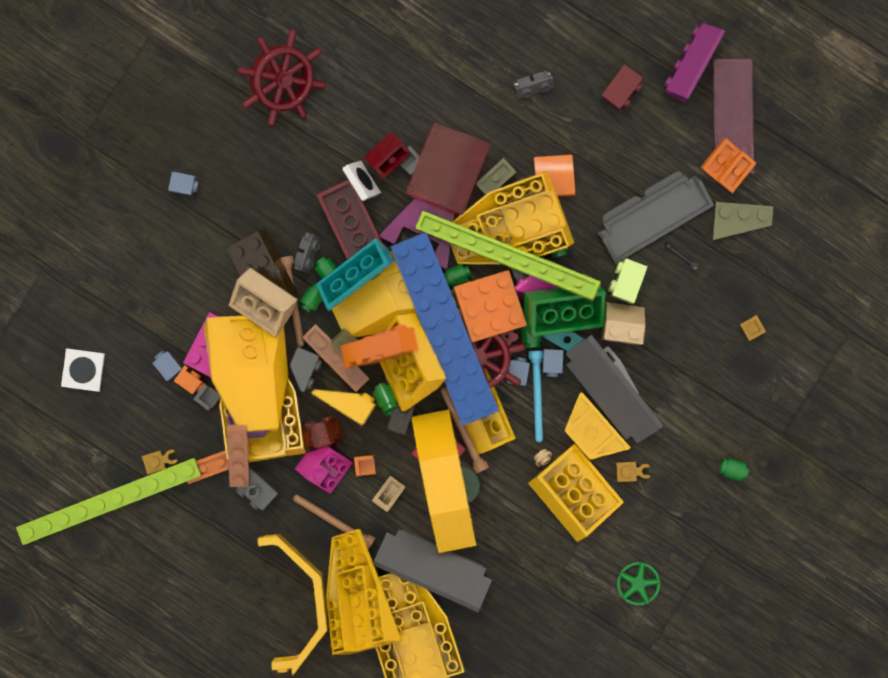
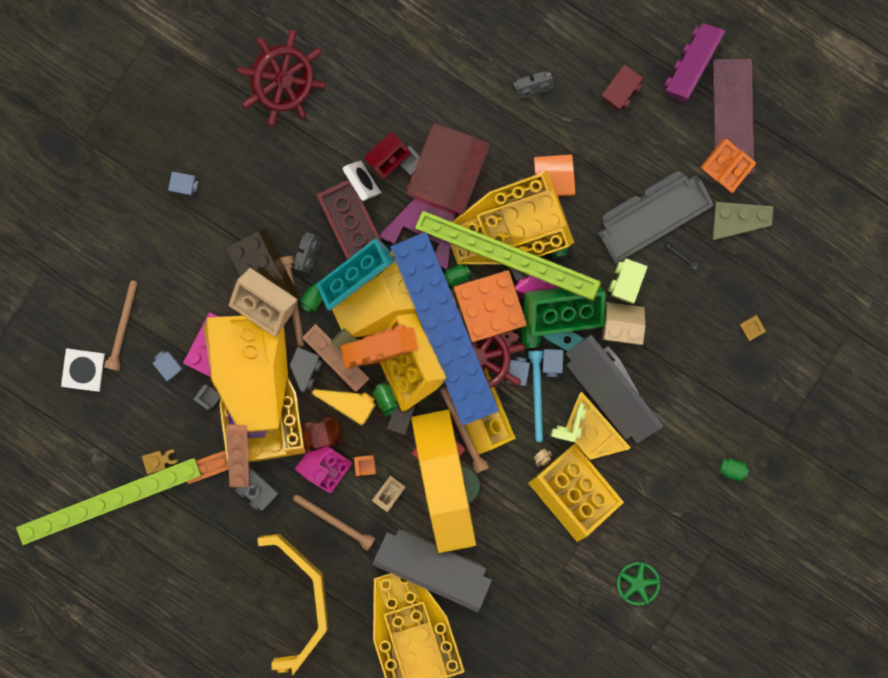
(113, 361): none -> medium nougat piece
(189, 380): orange brick -> none
(324, 267): green brick -> none
(355, 599): yellow wedge -> none
(496, 177): olive plate -> none
(563, 433): none -> yellowish green bracket
(628, 471): pearl gold plate -> none

